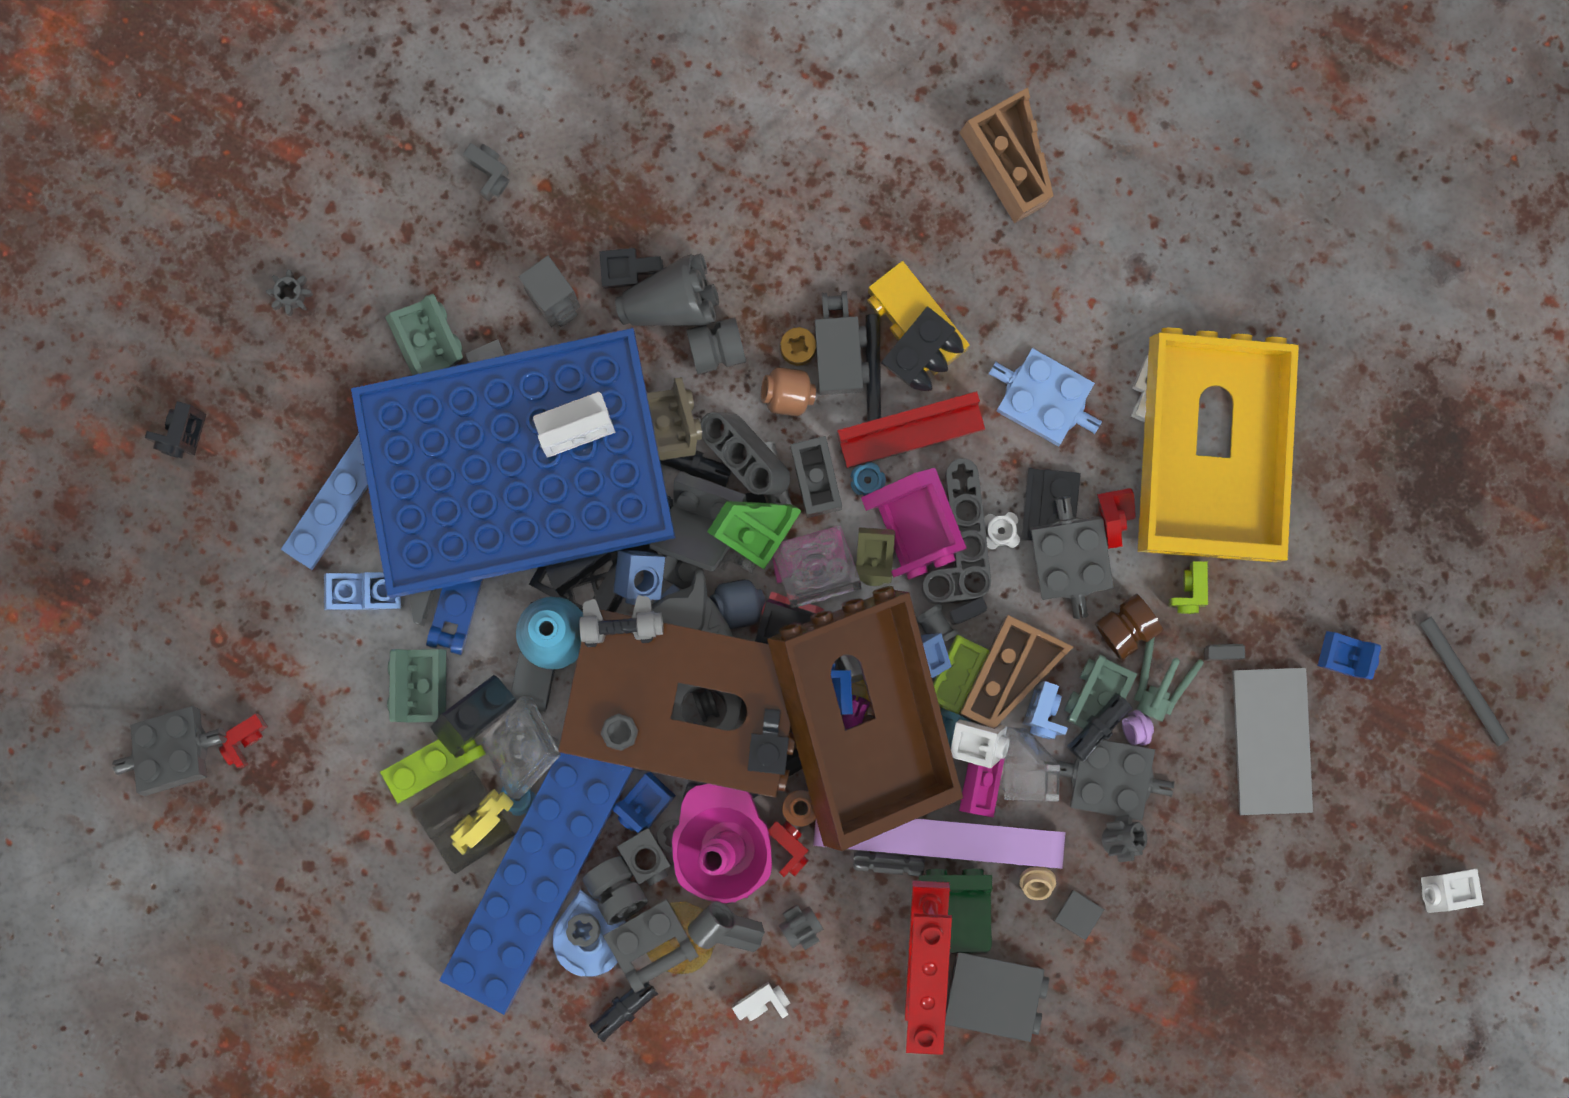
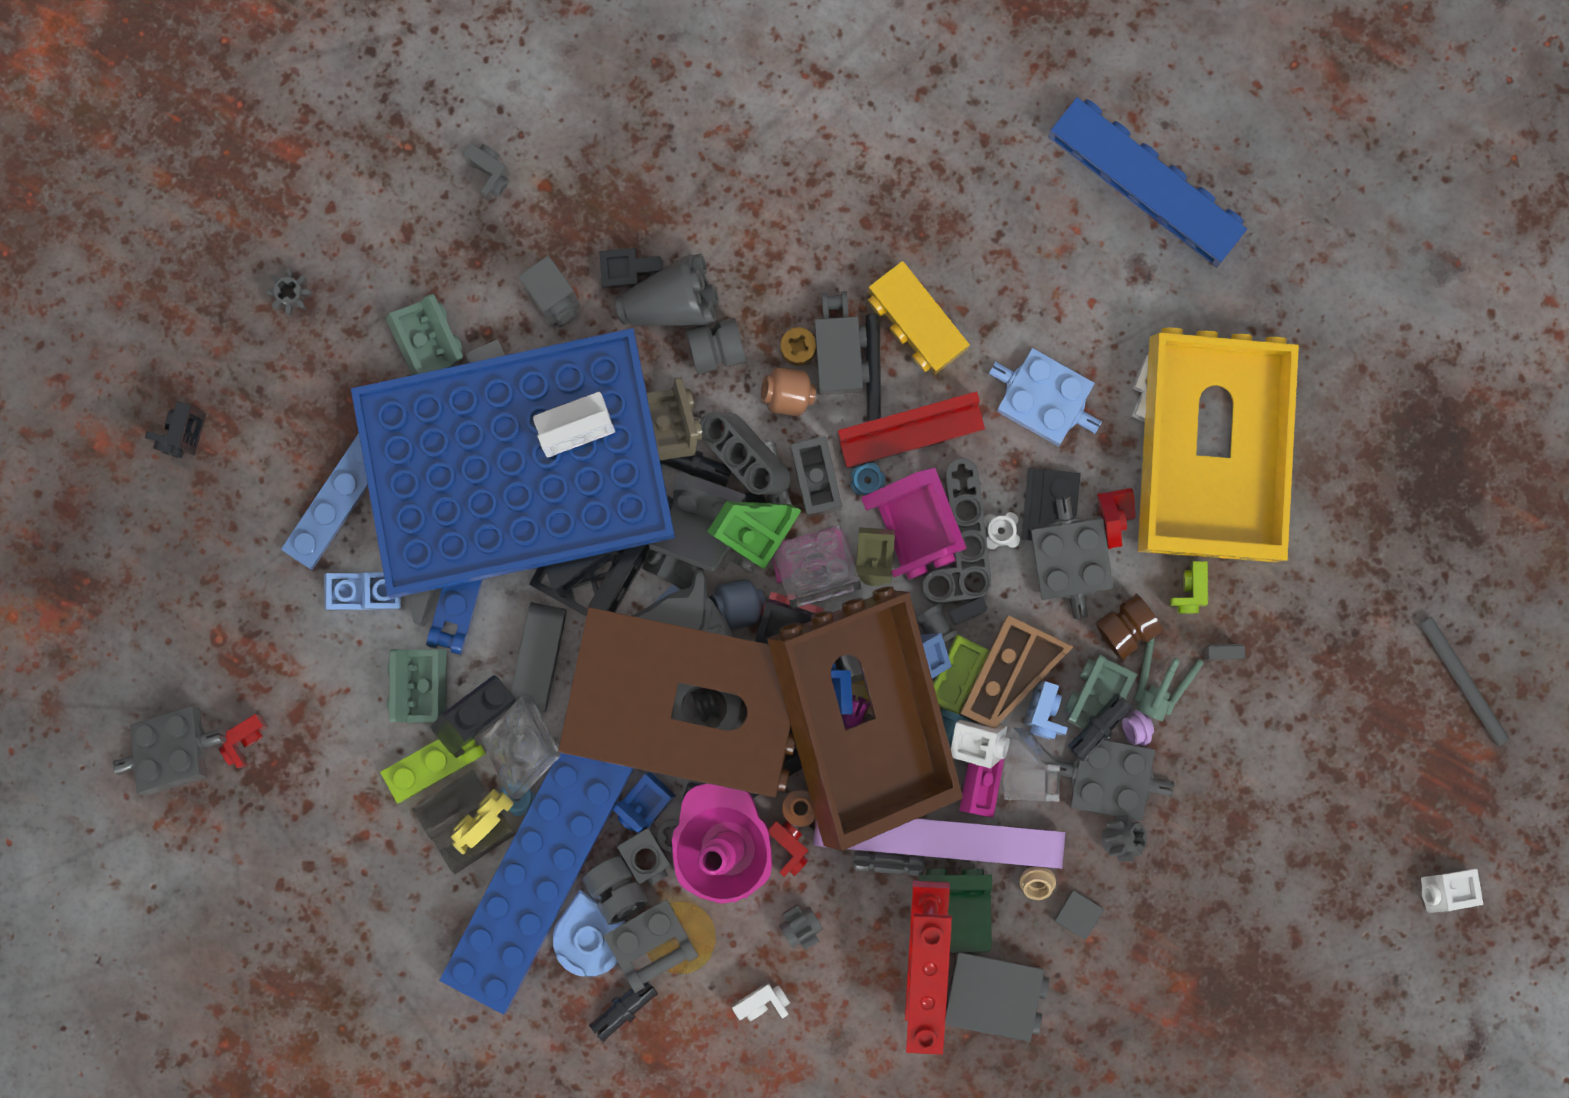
(562, 645): medium azure cone -> none
(572, 926): dark grey bush -> none
(619, 732): dark grey tile -> none
(629, 564): medium blue brick -> none
(643, 624): light grey piece -> none
(721, 926): dark grey piece -> none
(769, 750): black plate -> none
(920, 350): black plate -> none
(1010, 155): medium nougat wedge -> none
(1147, 181): none -> blue brick
(1272, 741): light grey tile -> none
(1349, 656): blue bracket -> none

